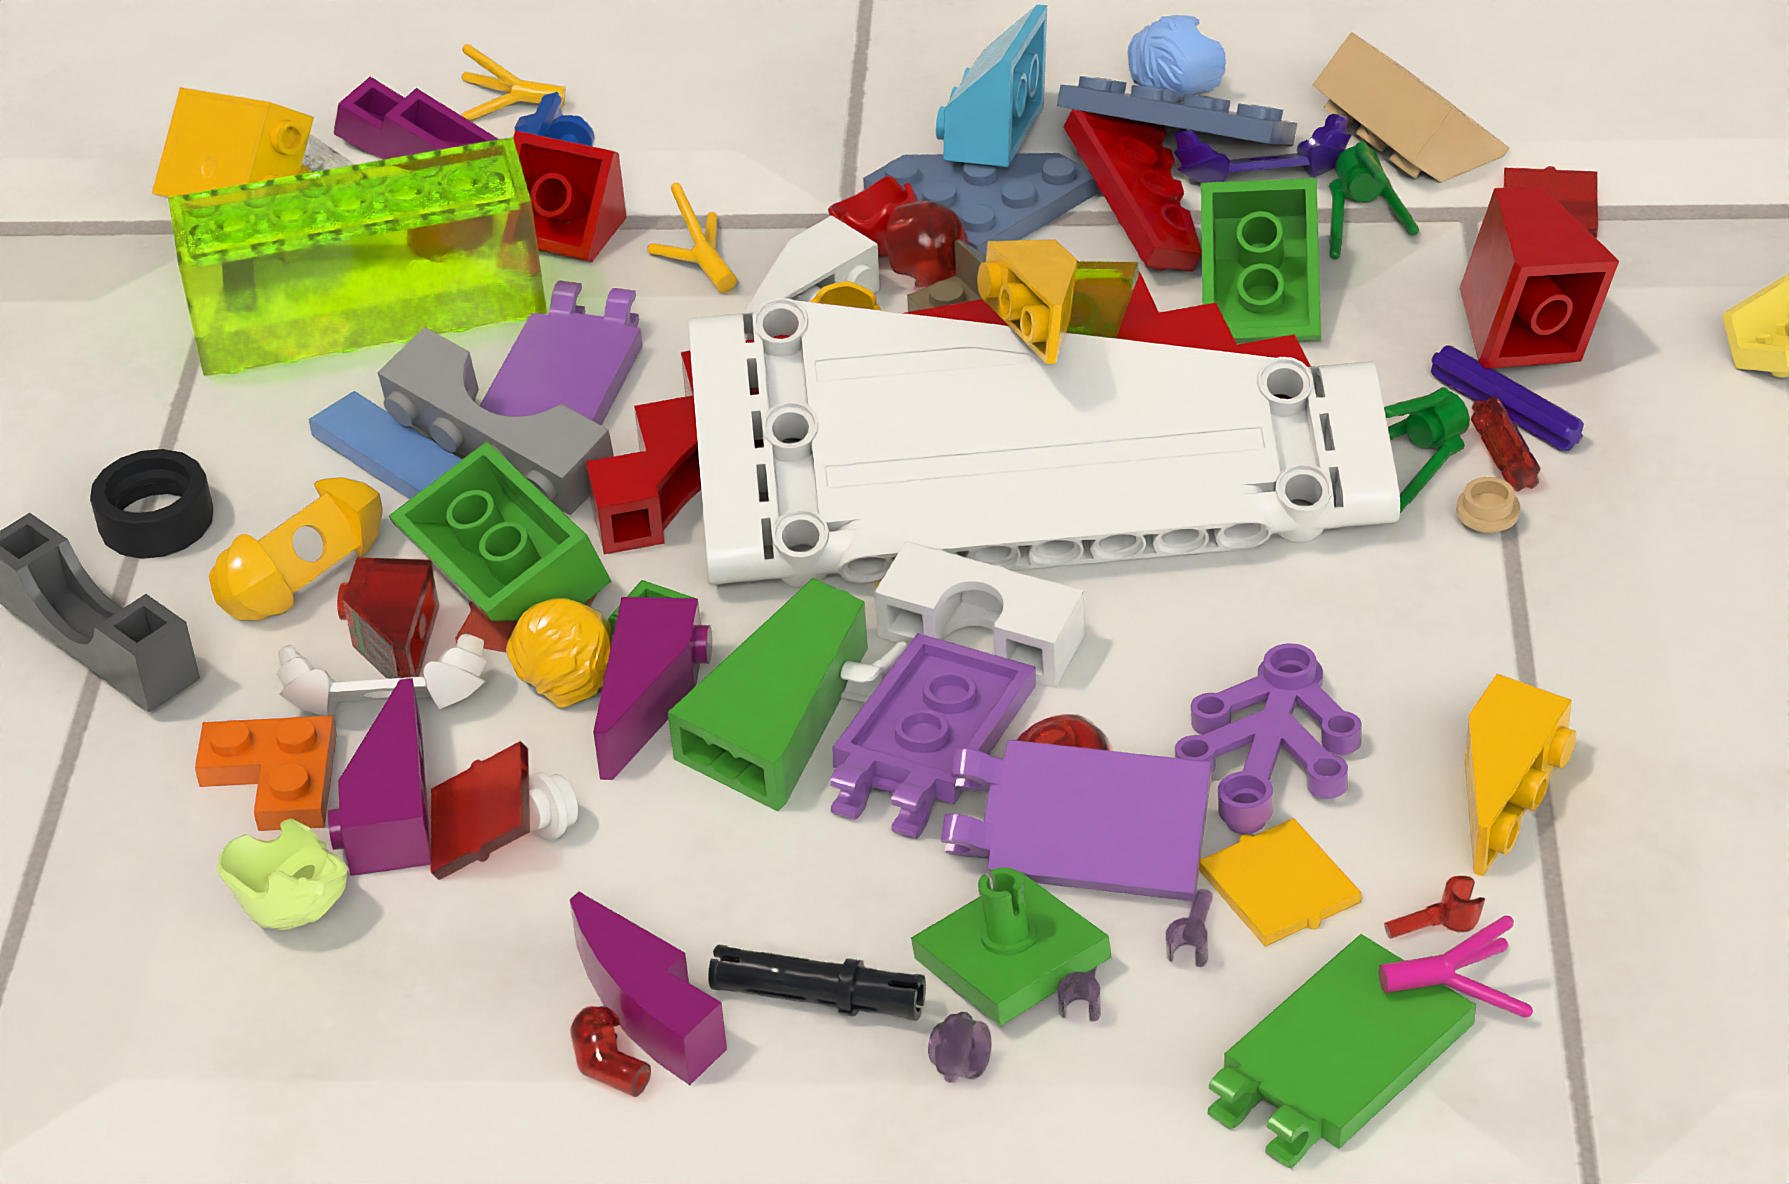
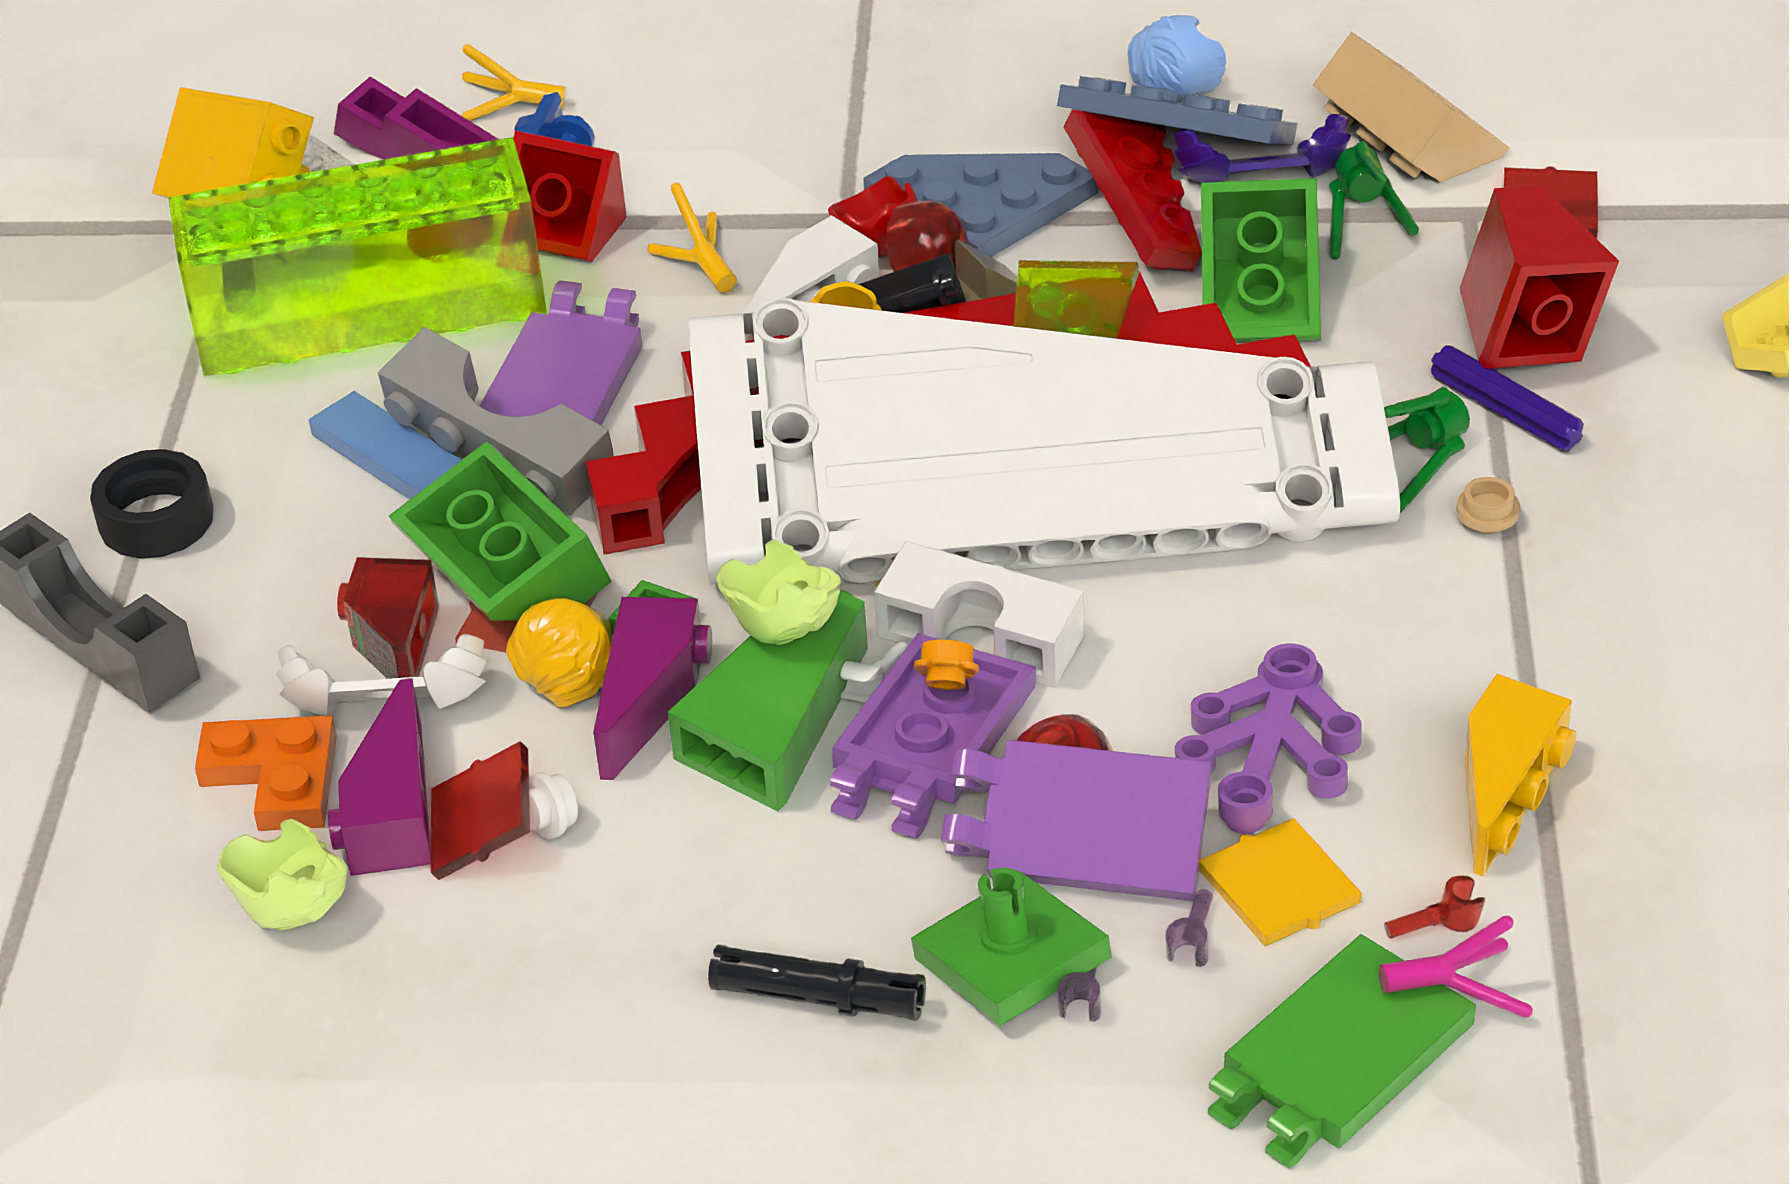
(260, 576): yellow piece -> none
(598, 1055): clear red arm -> none
(648, 990): magenta slope -> none
(779, 594): none -> yellowish green hair
(918, 286): none -> black hinge
(946, 663): none -> light orange plate
(960, 1047): clear purple plate -> none
(998, 96): medium azure slope -> none
(1031, 290): yellow slope -> none
(1505, 443): clear red axle -> none

